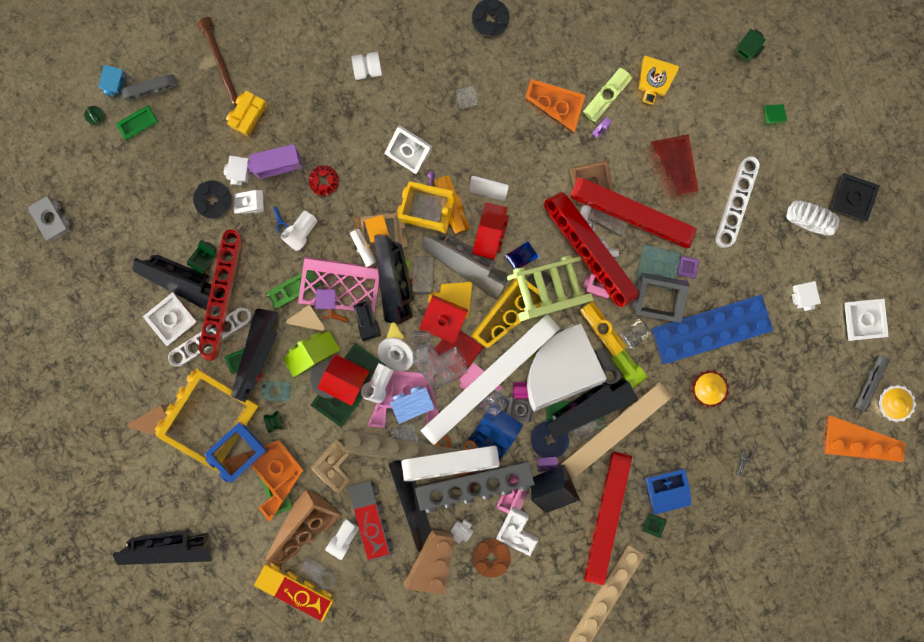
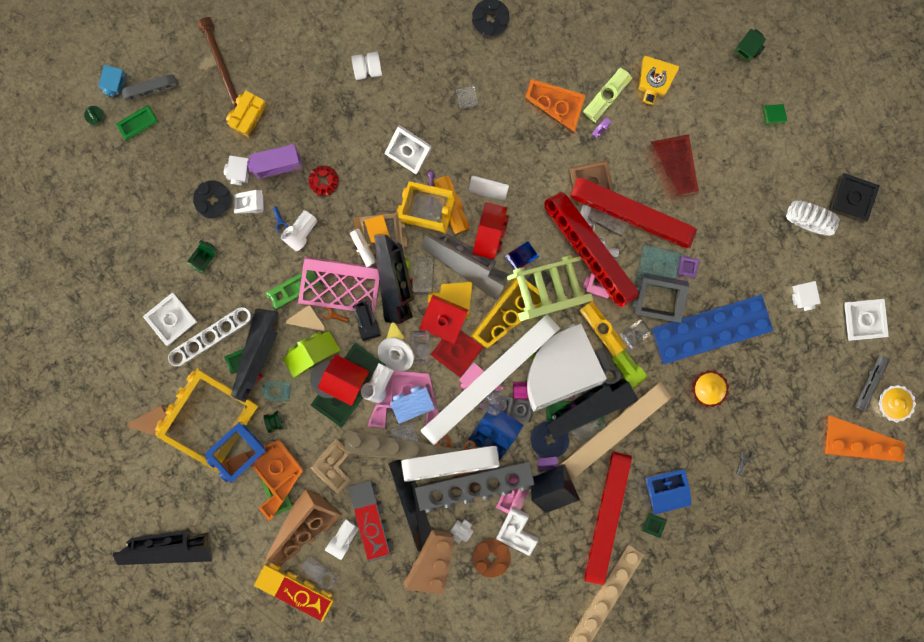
(40, 213): light grey brick -> none
(177, 279): black wedge -> none
(220, 303): red beam -> none
(325, 299): medium lavender tile -> none
(438, 368): clear brick -> none
(743, 195): white beam -> none

